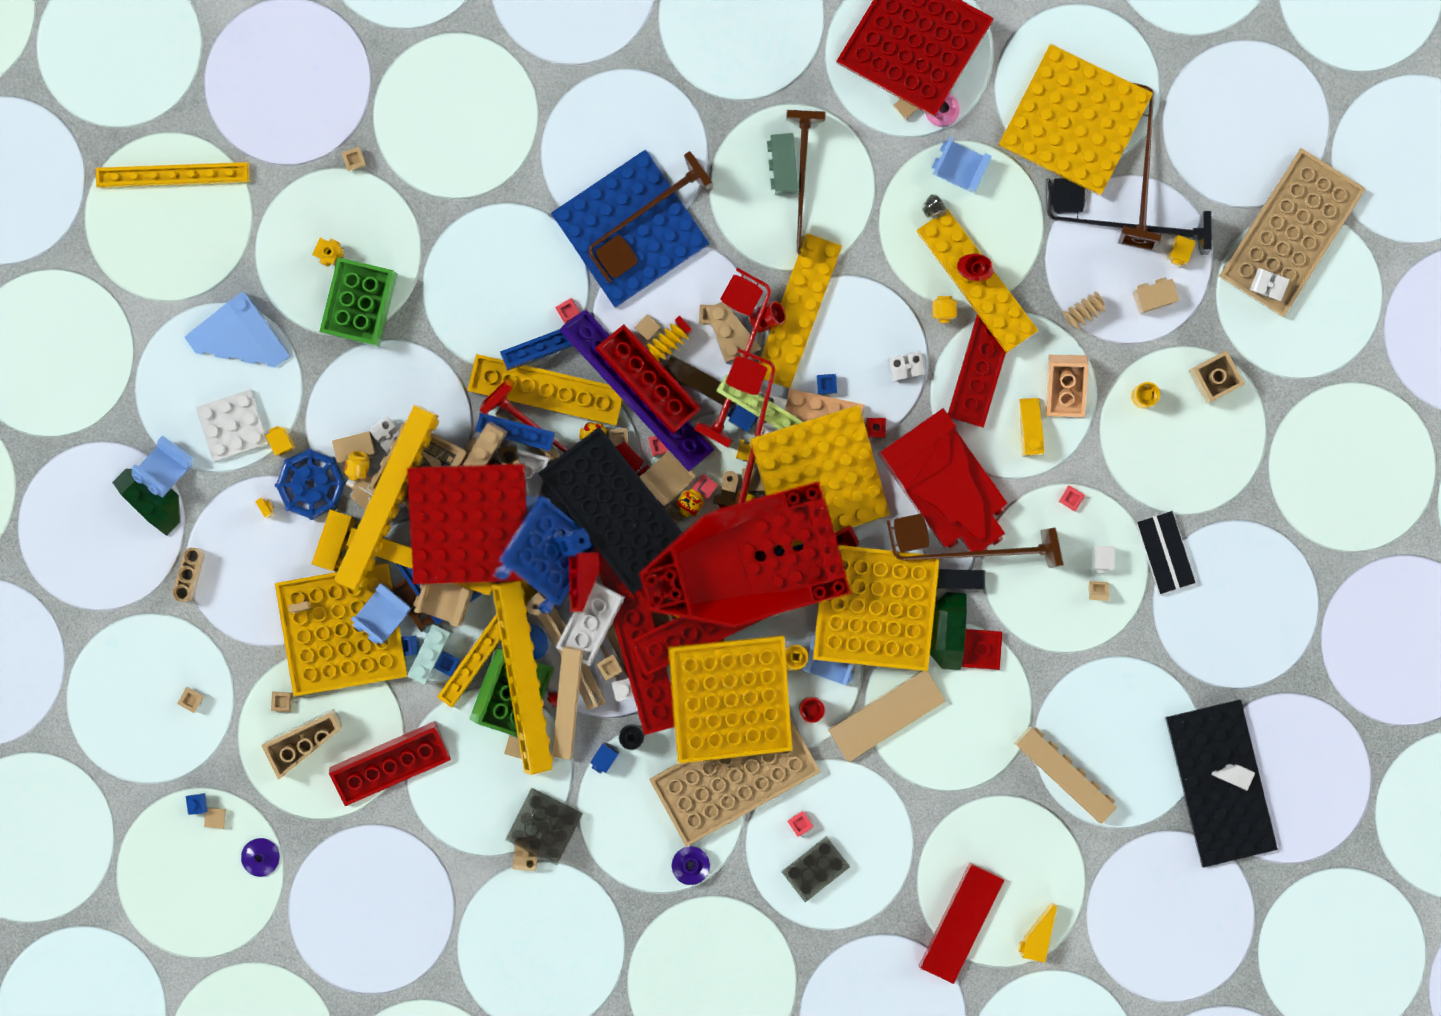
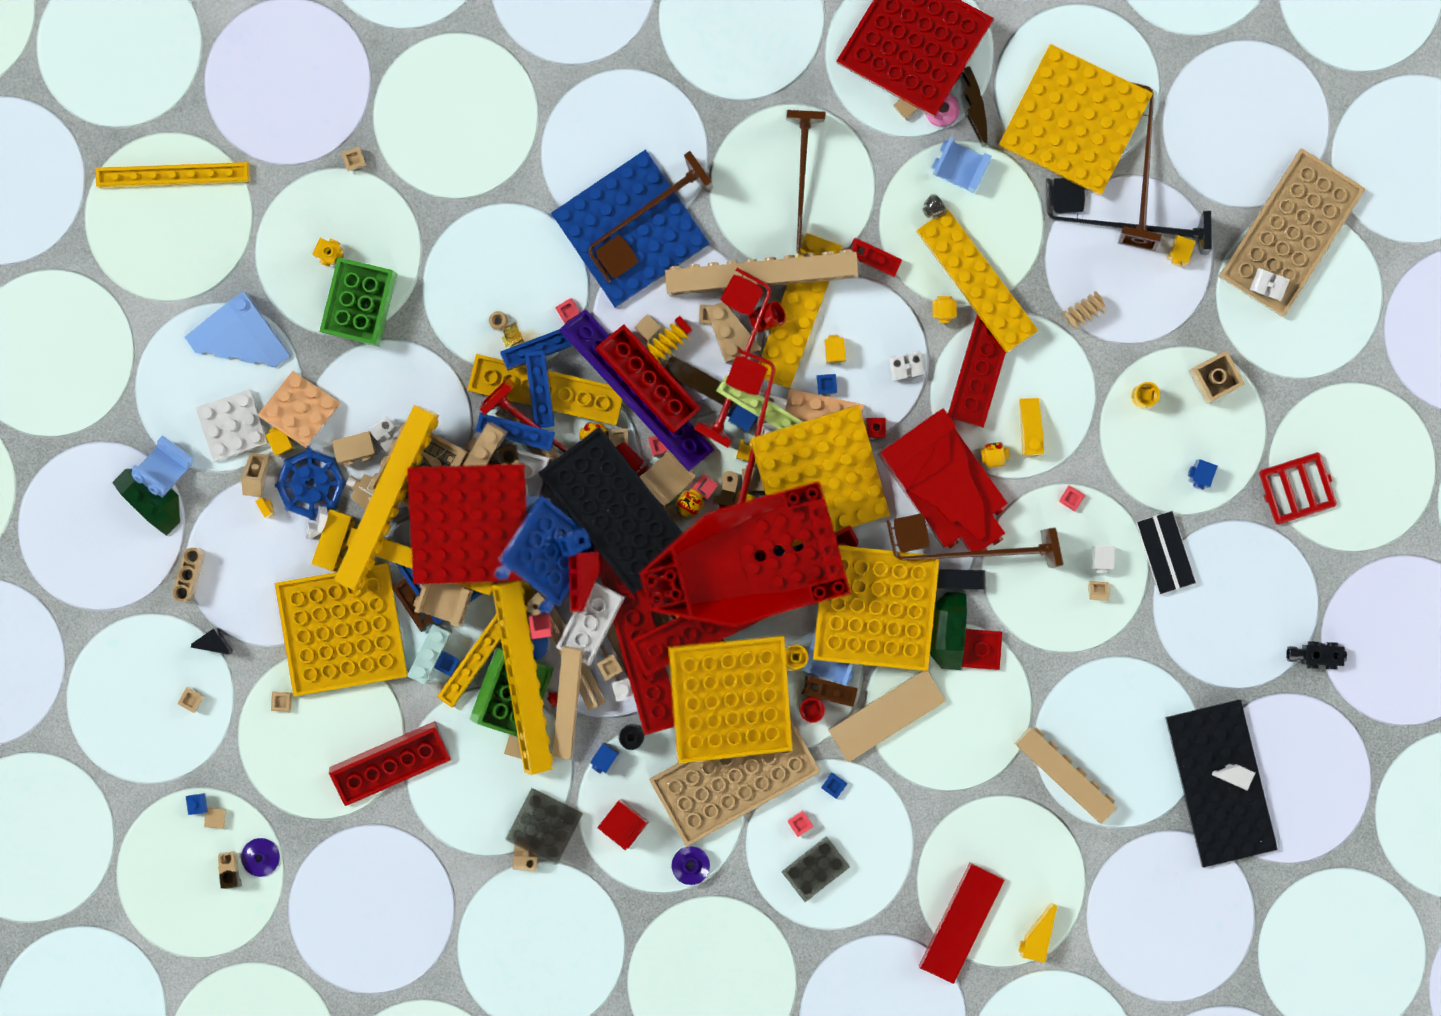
(213, 641): none -> black slope
(228, 870): none -> leg
(255, 475): none -> tan slope
(296, 744): tan wedge -> none
(299, 409): none -> light nougat plate
(300, 607): tan tile -> none
(315, 529): none -> white slope
(356, 465): yellow head -> none
(381, 614): light blue panel -> none
(410, 645): blue plate -> none
(498, 314): none -> tan plate
(512, 335): none -> clear yellow plate
(539, 388): none -> blue plate
(540, 625): none -> coral panel
(623, 824): none -> red piece
(771, 271): none -> tan brick
(783, 163): sand green brick -> none
(830, 691): none -> reddish brown plate
(834, 349): none -> yellow brick
(834, 785): none -> blue tile
(876, 258): none -> red plate
(975, 267): red hat -> none
(976, 112): none -> dark brown slope
(995, 454): none -> yellow head
(1066, 385): light nougat slope -> none
(1155, 295): tan brick -> none
(1202, 474): none -> blue brick
(1299, 463): none -> red bar
(1324, 655): none -> black brick

